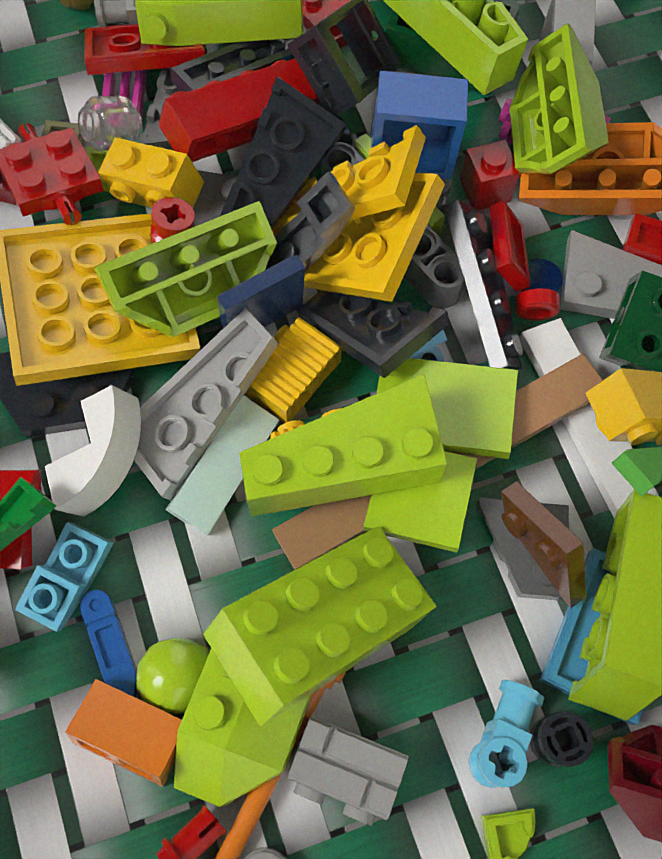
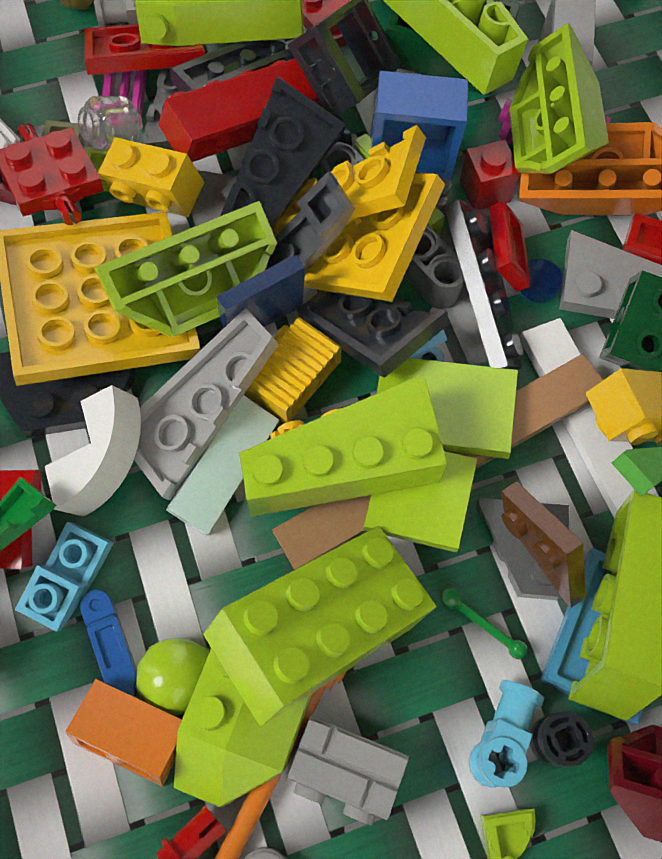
(170, 217): red wheel -> none
(451, 599): none -> green hinge
(537, 304): red tile -> none

